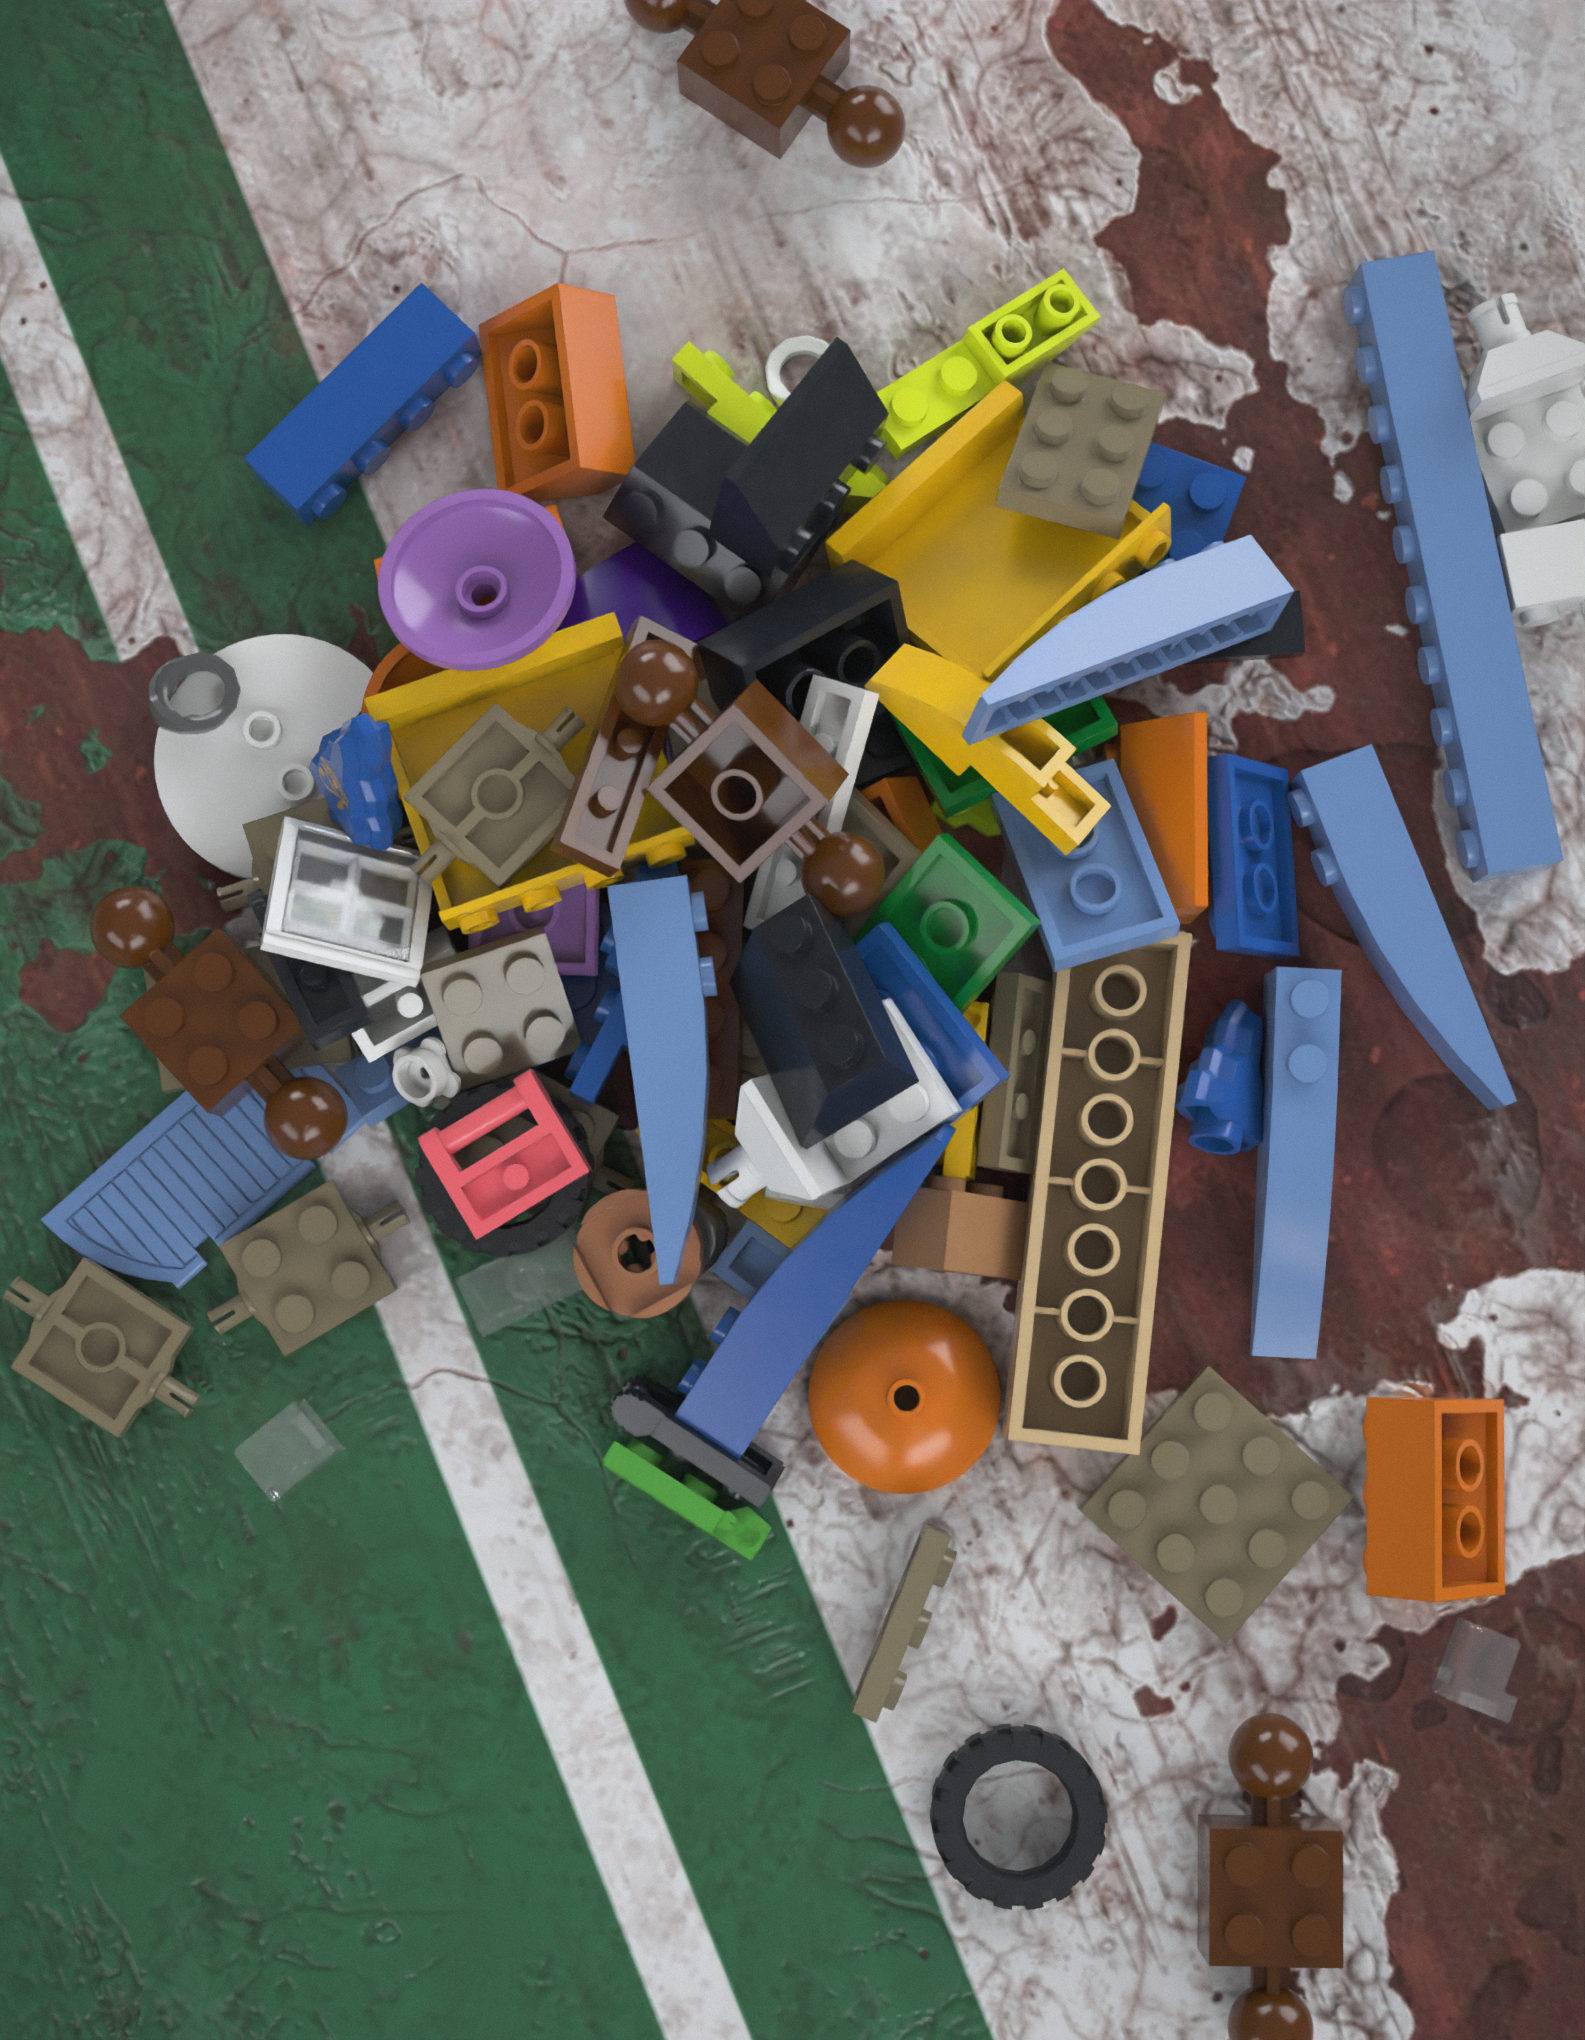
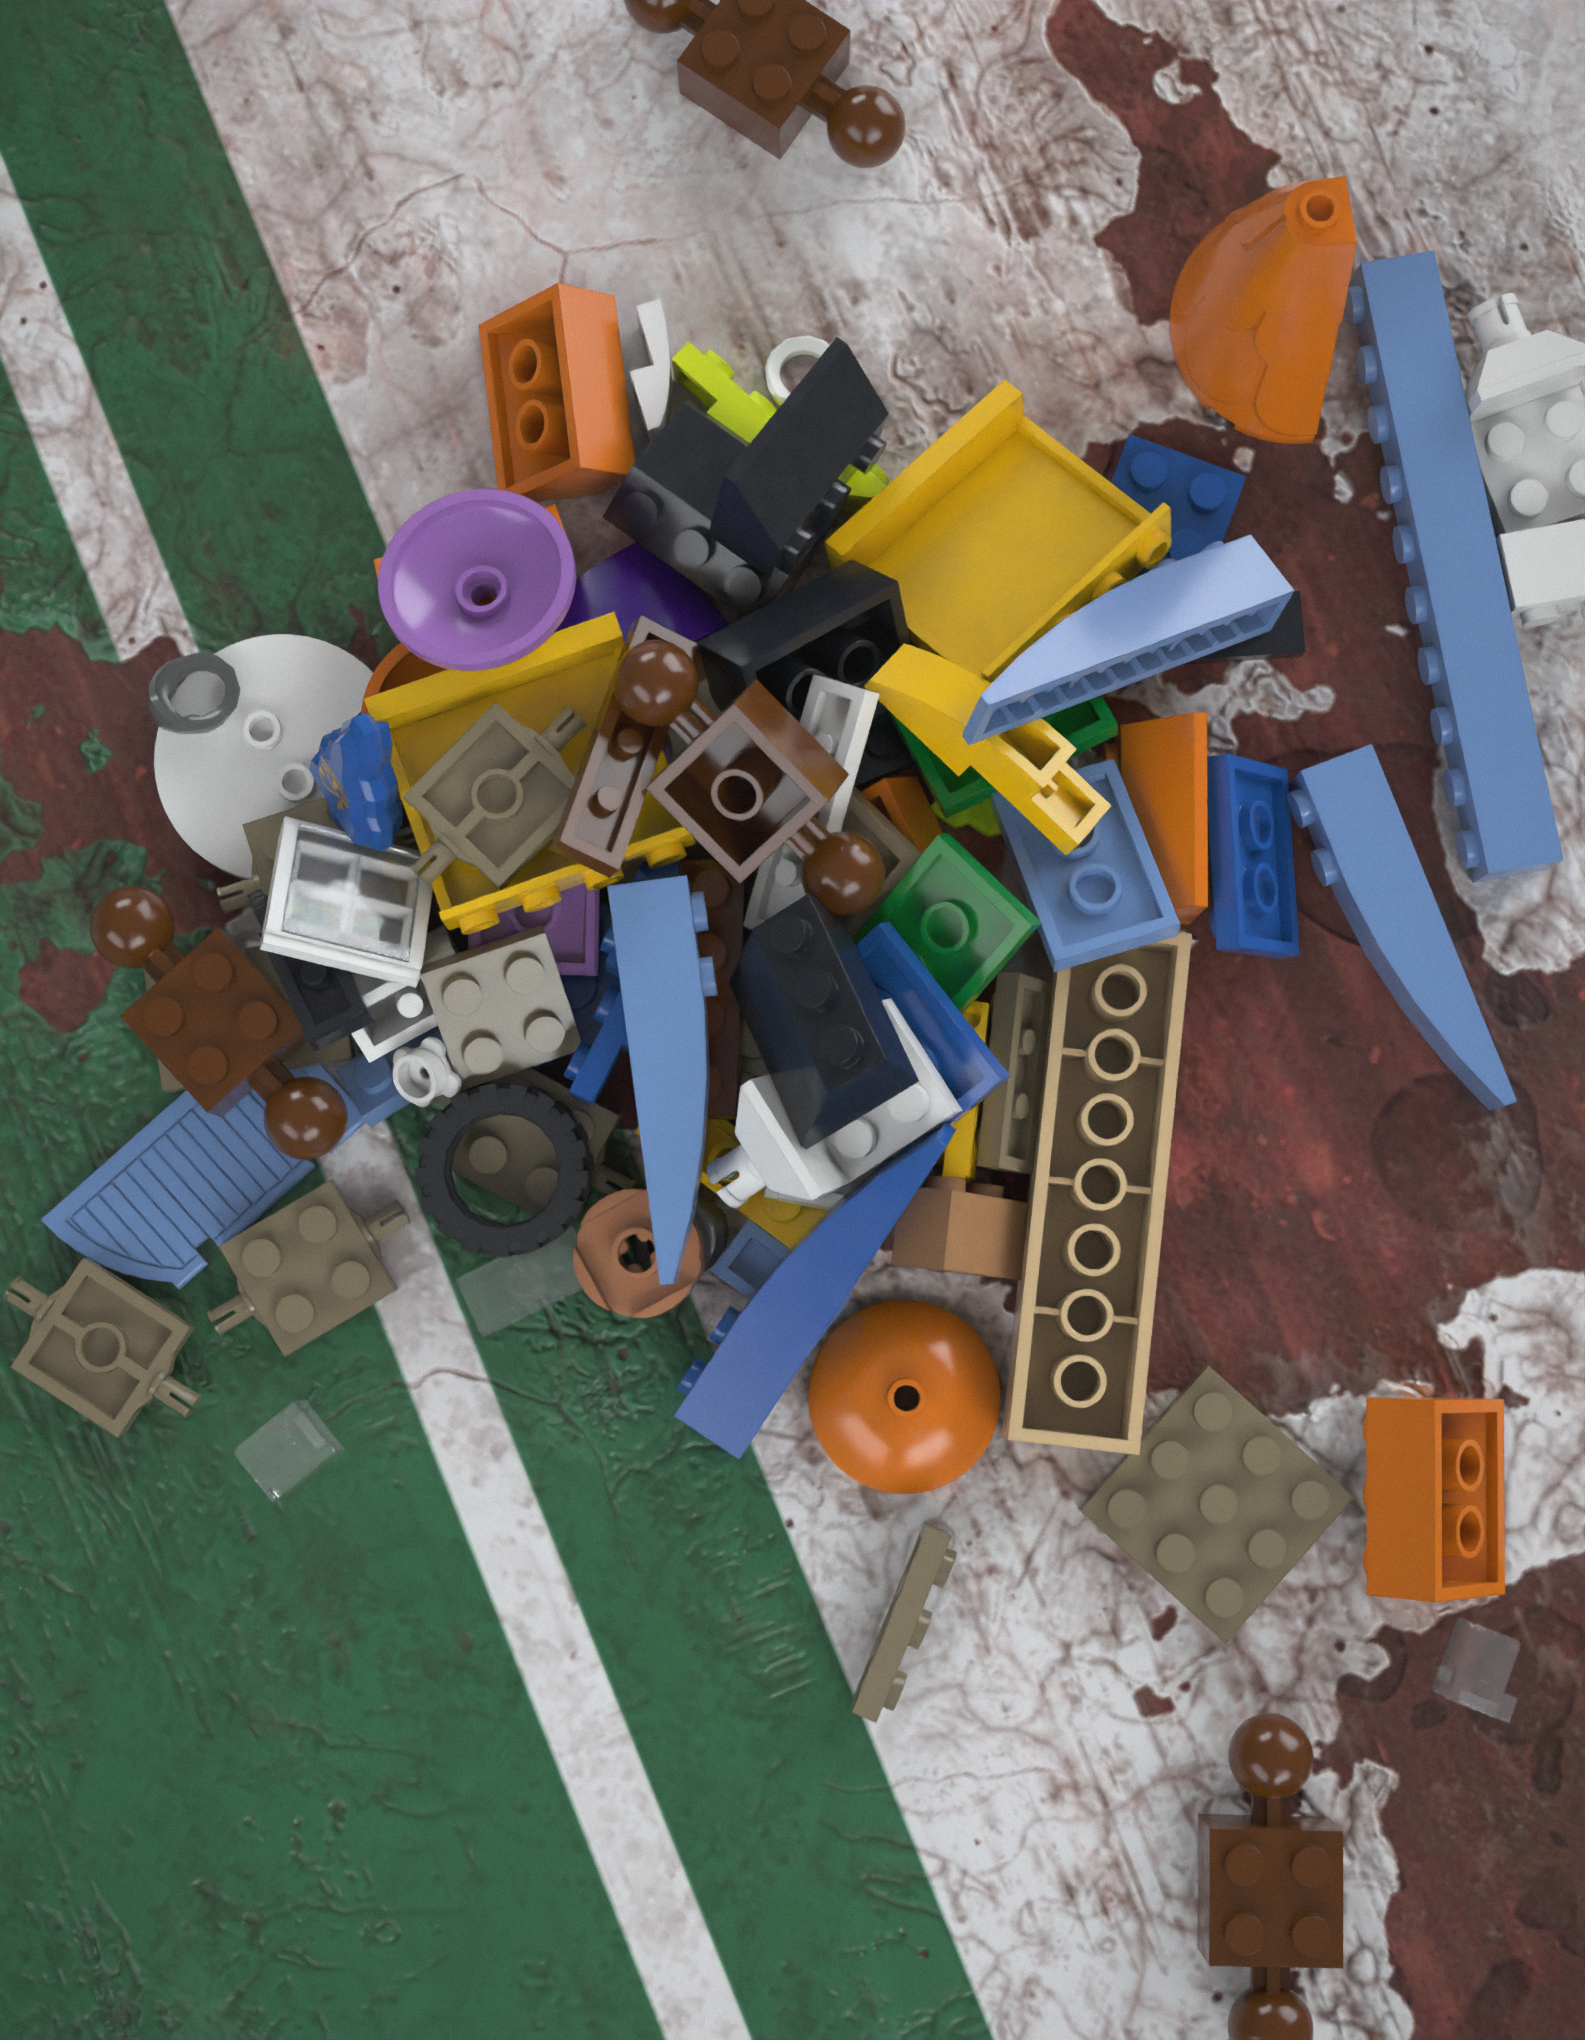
(366, 406): blue brick -> none
(514, 1174): coral plate -> none
(650, 1409): black hinge -> none
(653, 383): none -> white slope
(690, 1499): bright green hinge -> none
(1000, 347): neon yellow slope -> none
(1060, 1872): black tyre -> none
(1081, 450): dark tan plate -> none
(1225, 1085): blue rock -> none
(1265, 307): none -> orange cone
(1295, 1159): medium blue slope -> none

